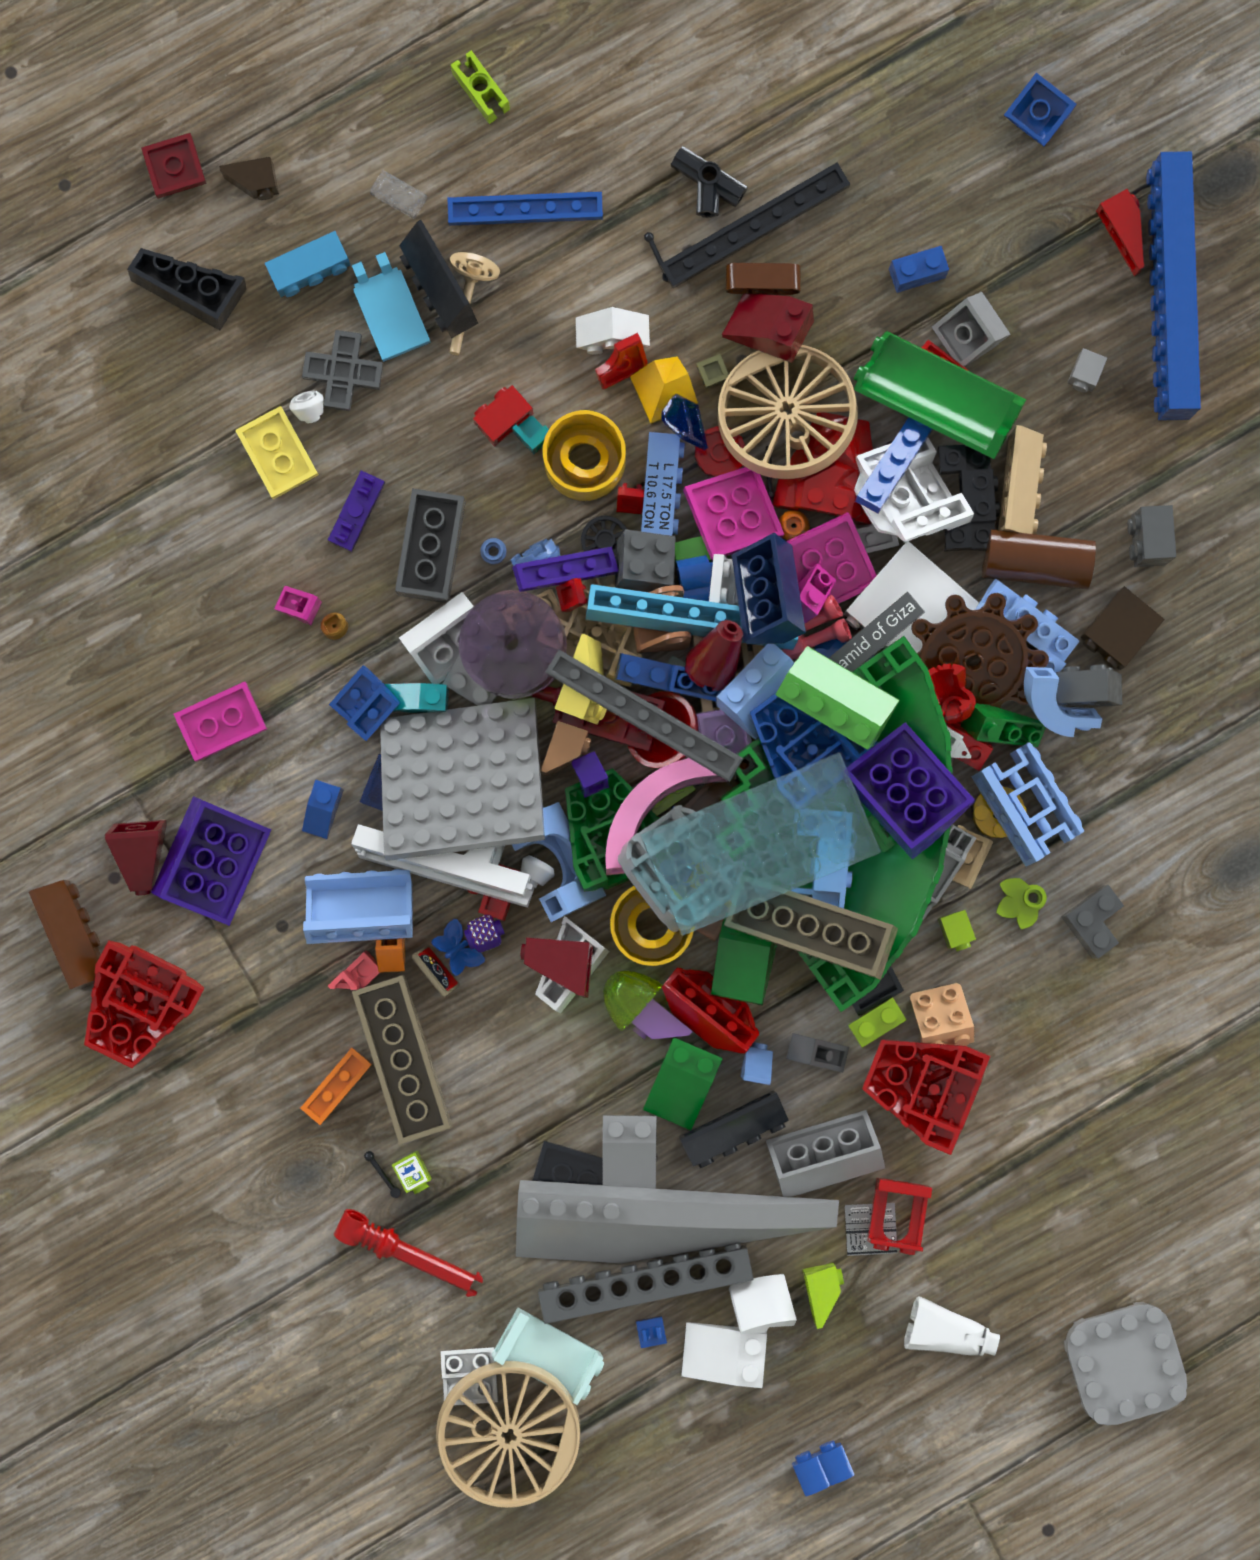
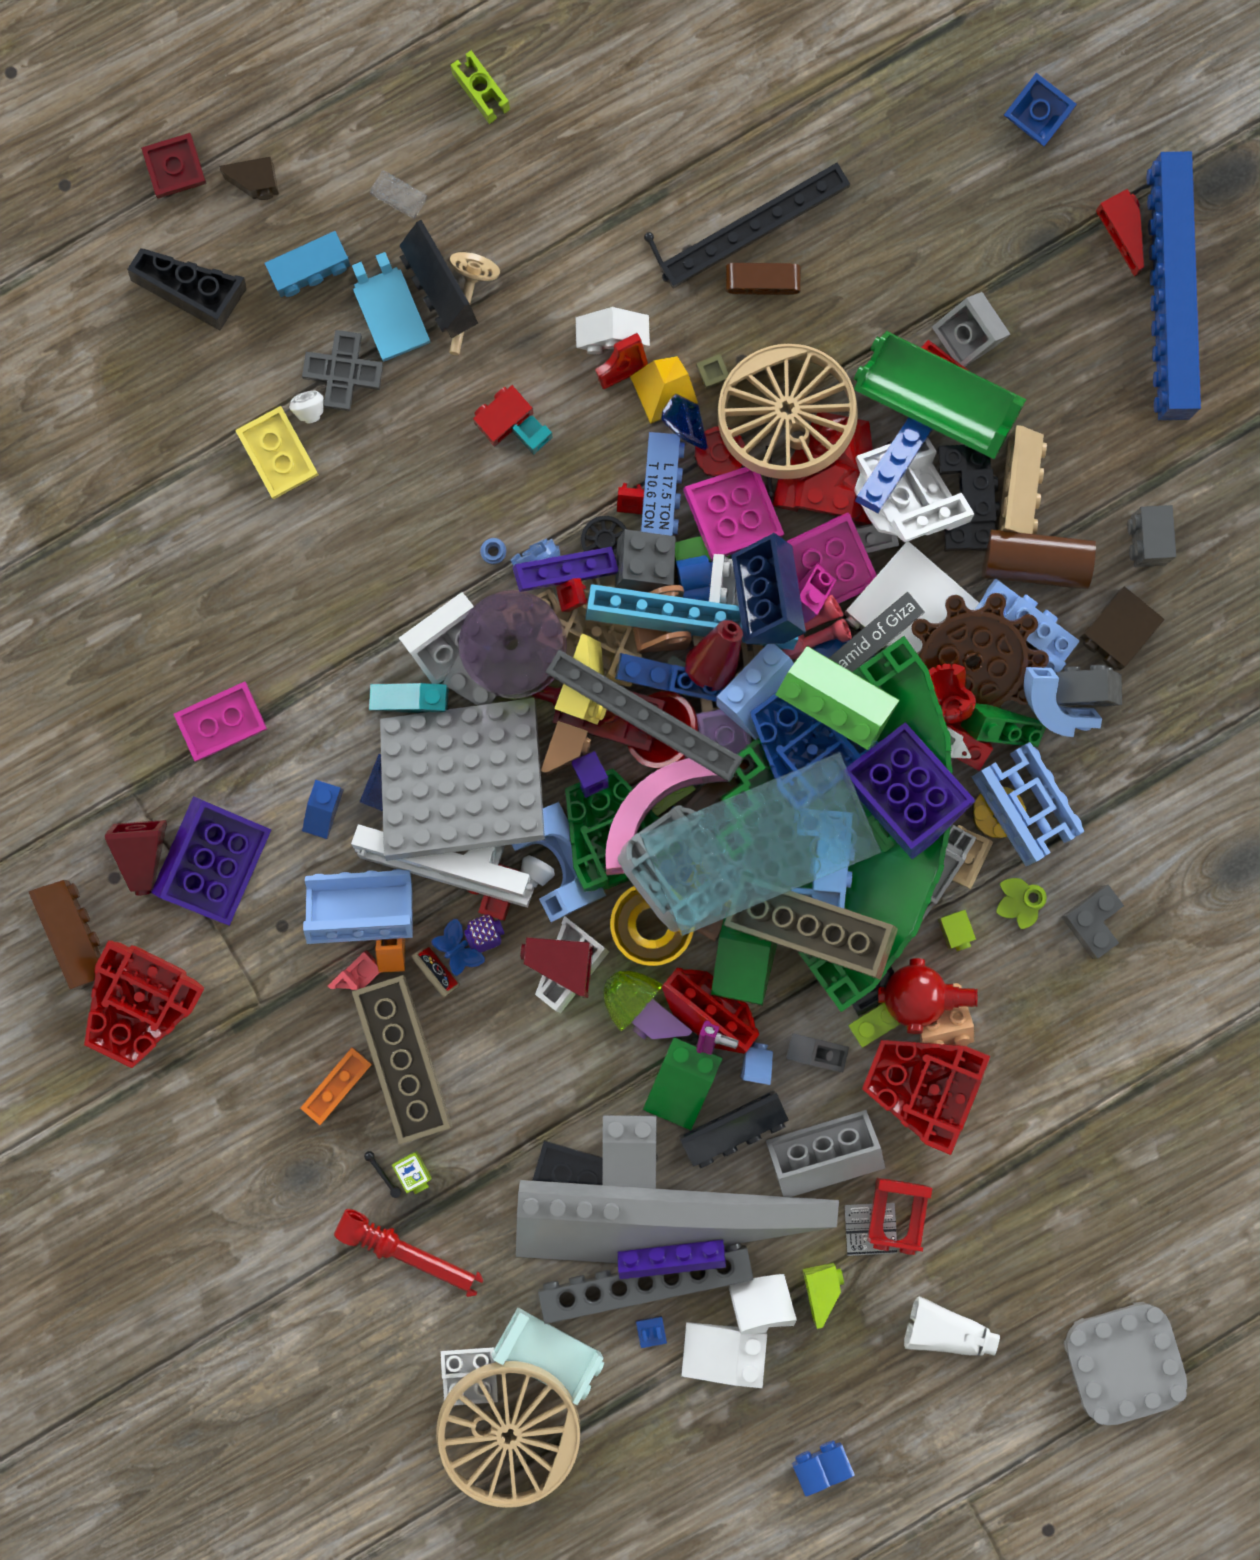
(298, 604): dark pink slope -> none
(334, 626): pearl gold tile -> none
(356, 511): dark purple plate -> none
(364, 703): blue slope -> none
(430, 545): dark grey brick -> none
(525, 208): blue plate -> none
(578, 429): yellow piece -> none
(671, 1259): none -> dark purple plate
(708, 191): black piece -> none
(709, 1037): none -> magenta piece
(770, 324): dark red slope -> none
(797, 518): orange plate -> none
(918, 269): blue brick -> none
(919, 996): none -> red piece
(1087, 370): light grey brick -> none

